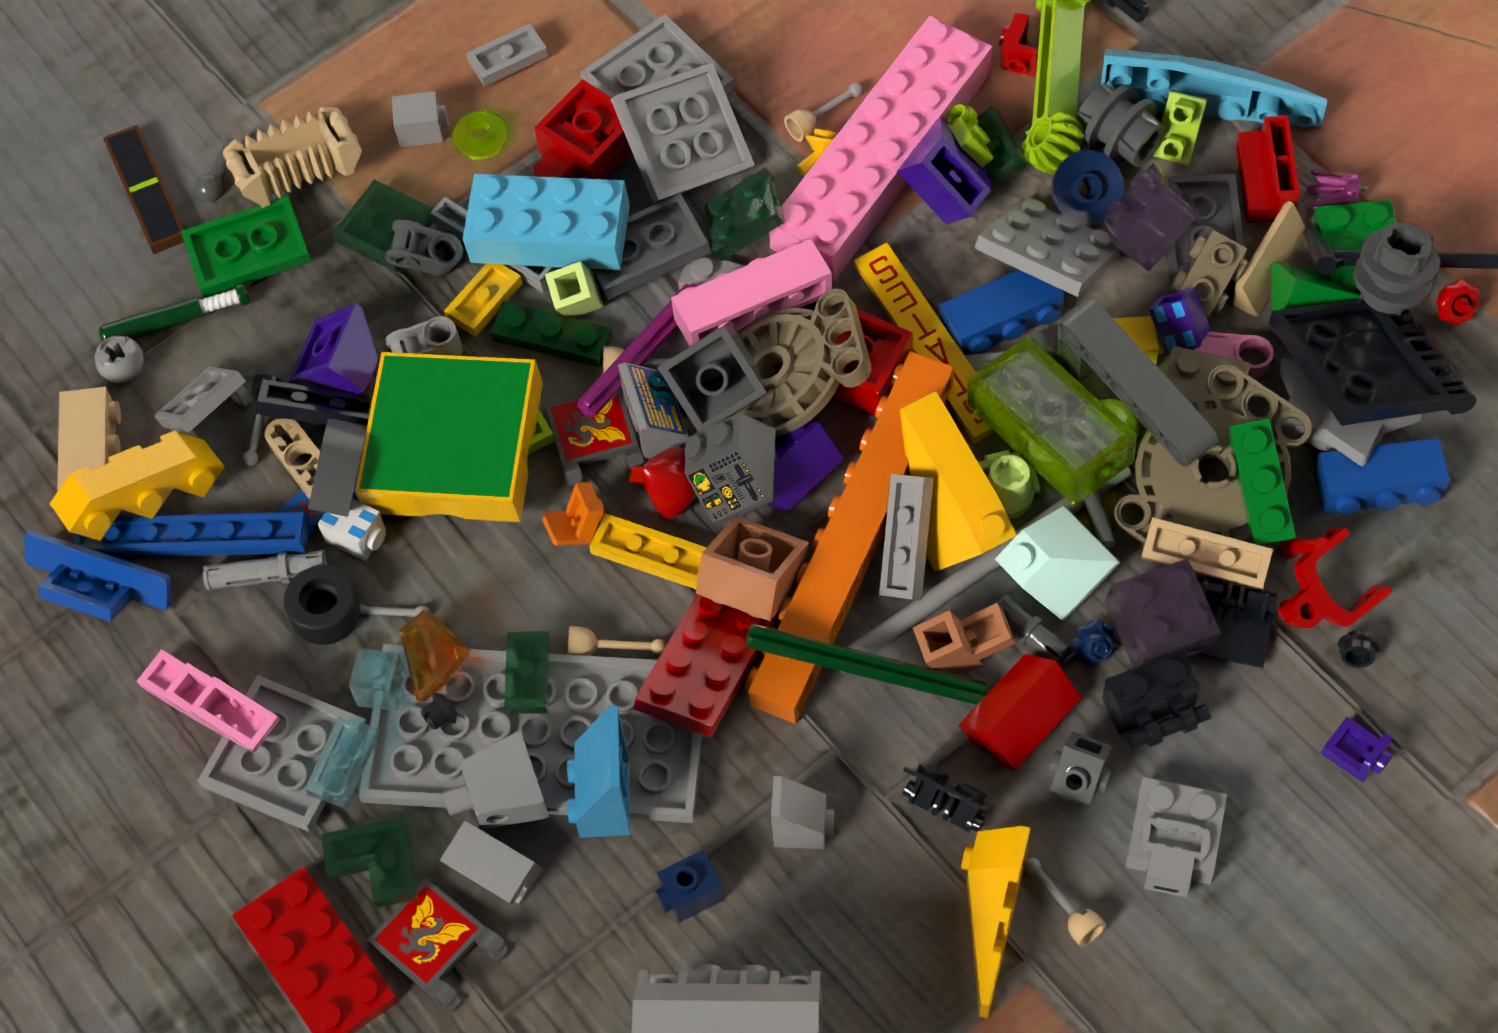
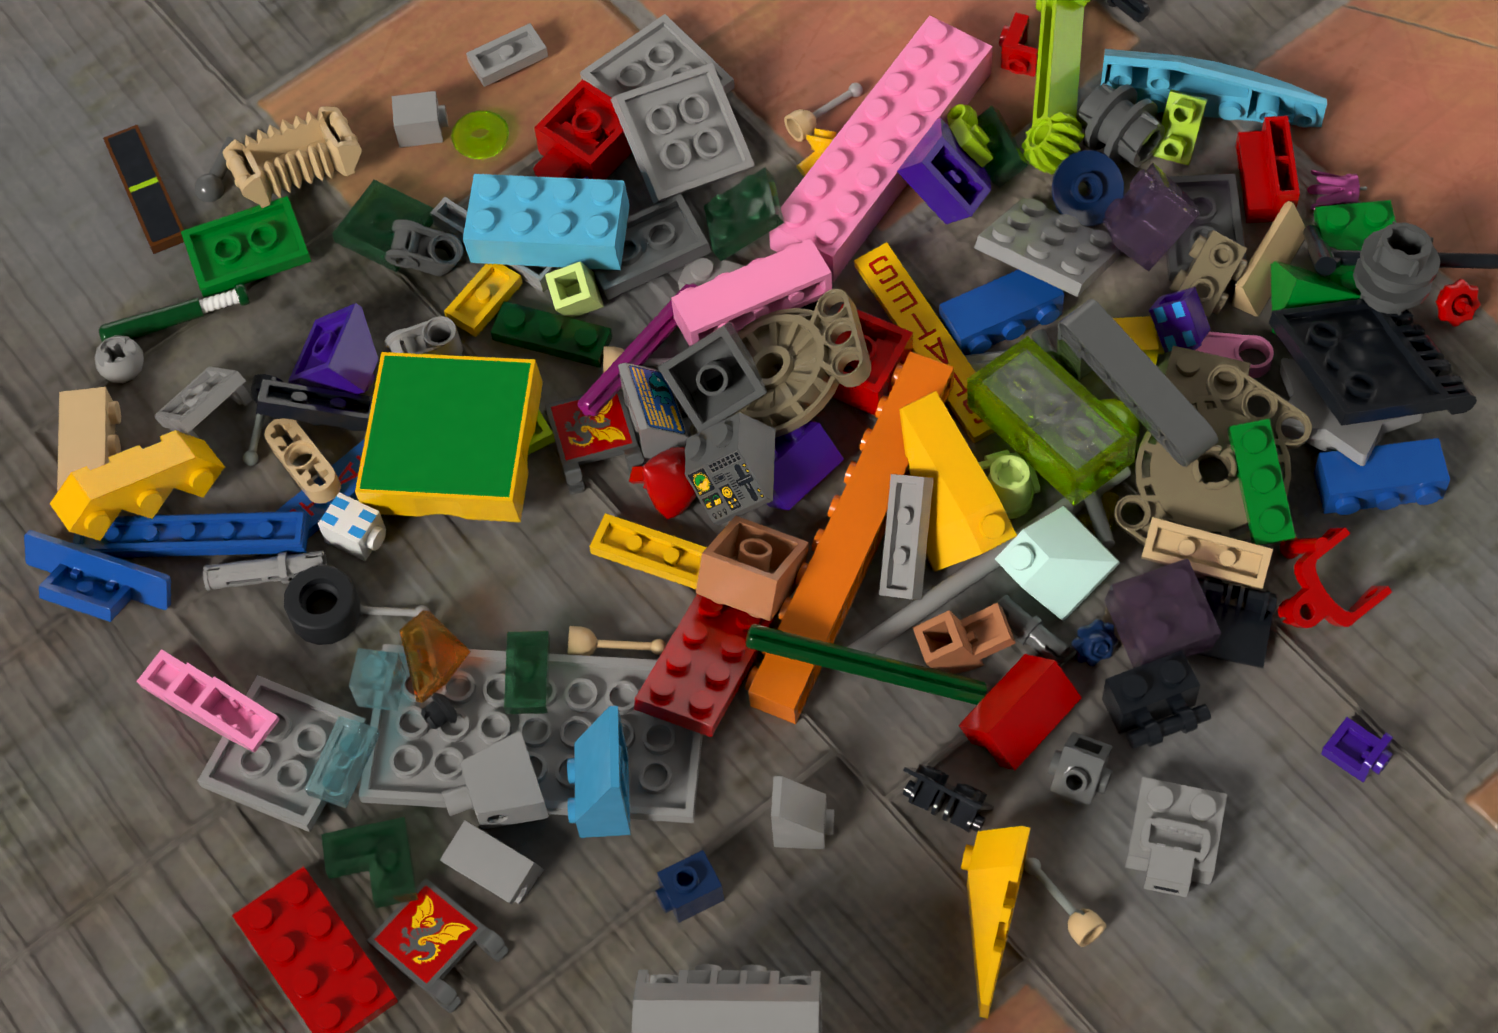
(337, 467): dark grey brick -> none
(579, 520): orange bracket -> none
(1358, 649): black plate -> none

